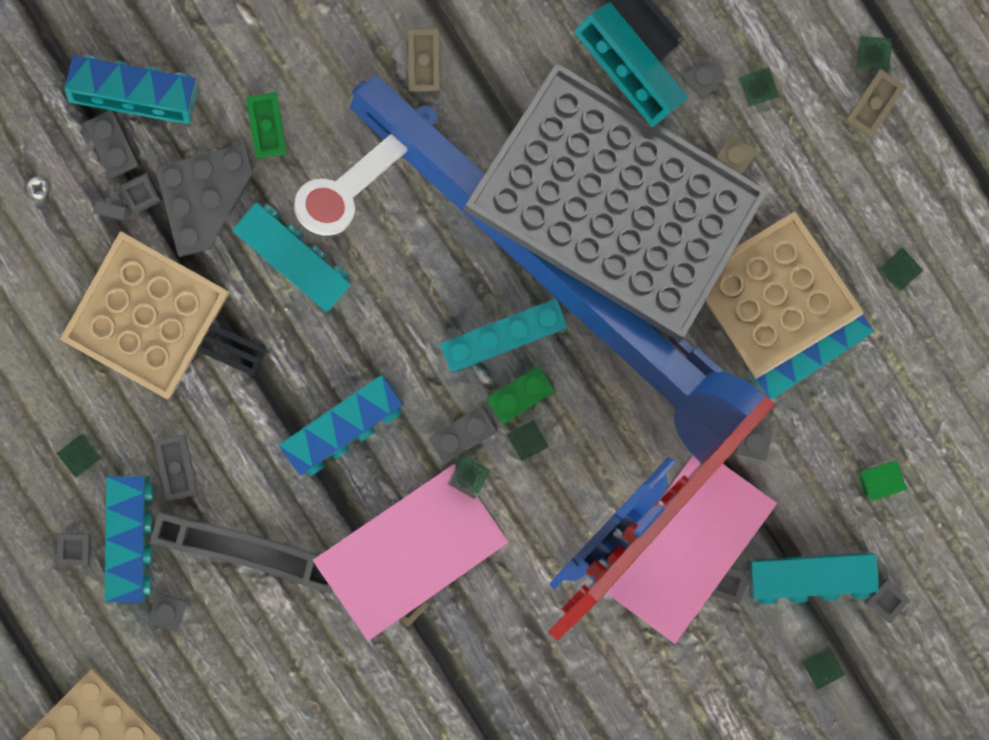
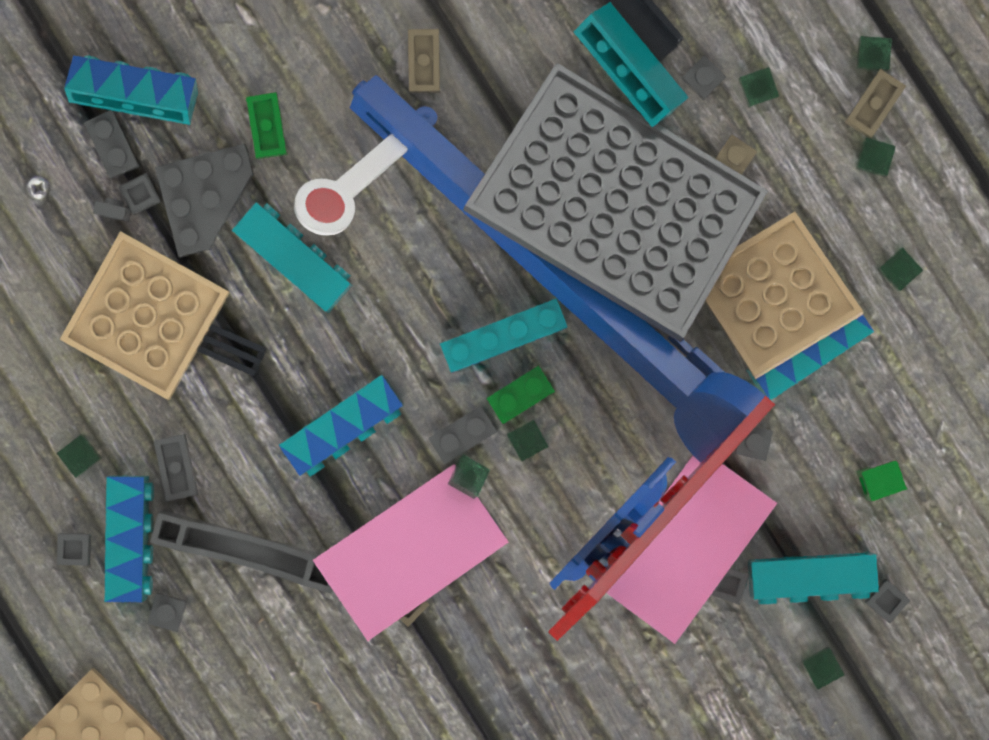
(875, 157): none -> clear green plate

